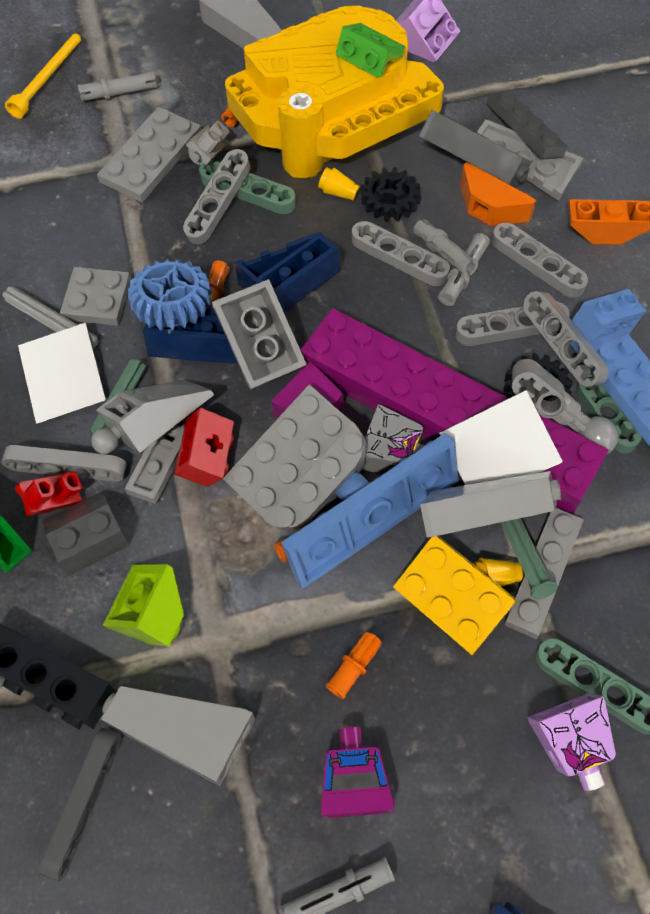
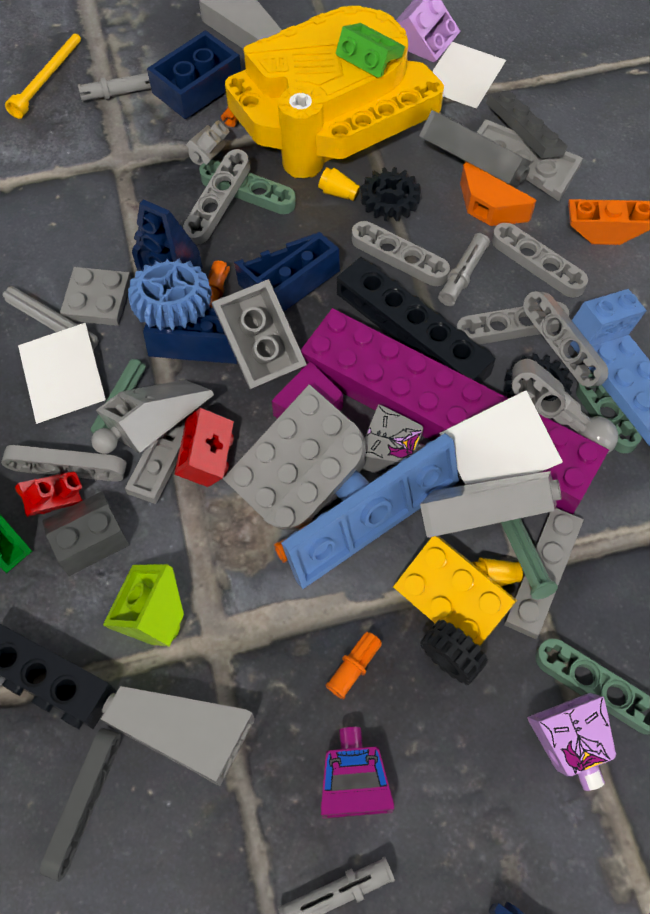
(149, 154): light grey plate -> none
(161, 238): none -> dark blue wedge
(193, 74): none -> dark blue brick
(374, 294): none -> black brick
(438, 241): light grey pin -> none
(454, 652): none -> black tyre
(467, 73): none -> white sticker

